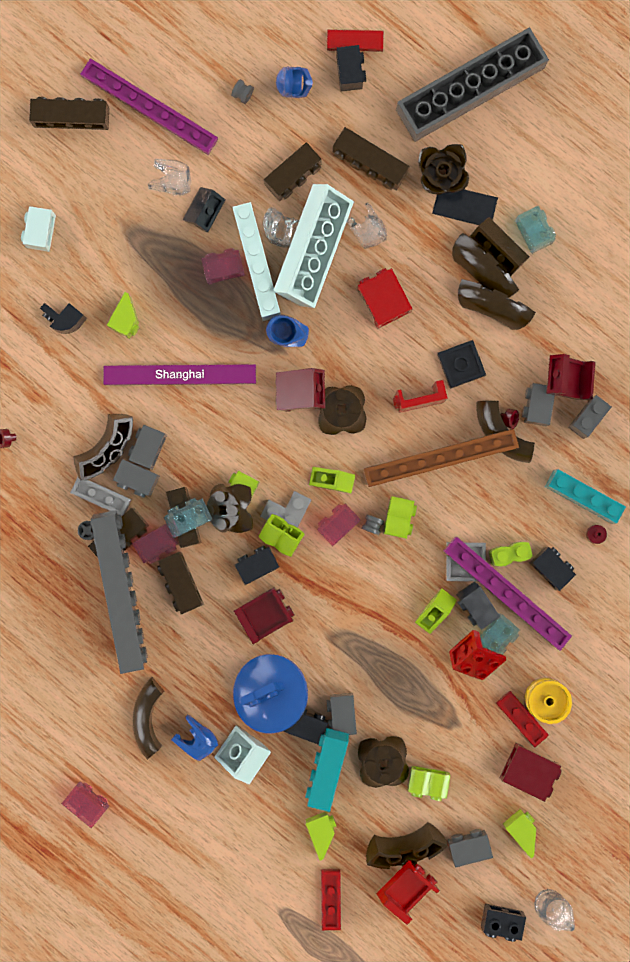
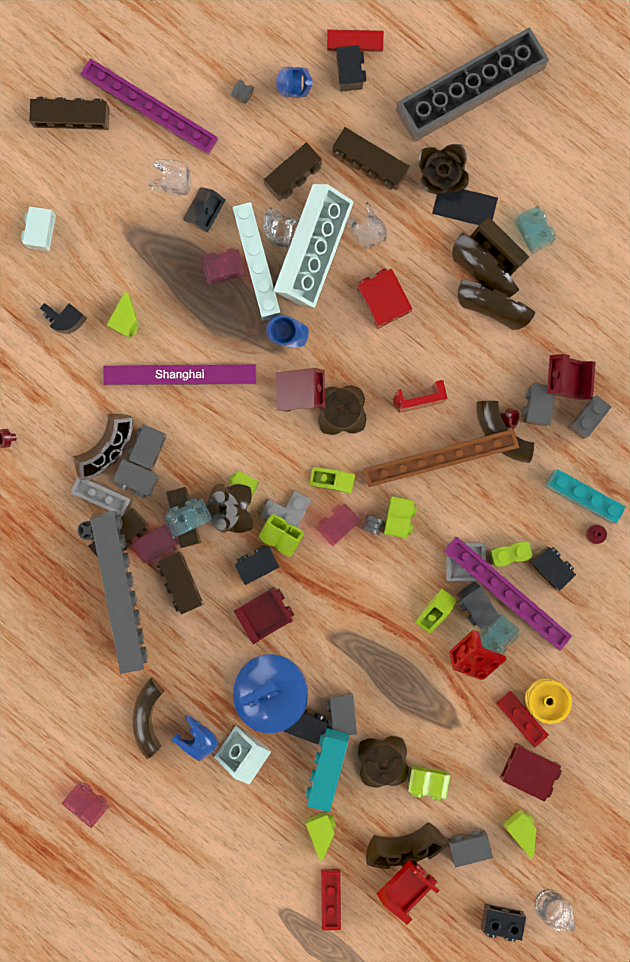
(461, 364): black tile -> none

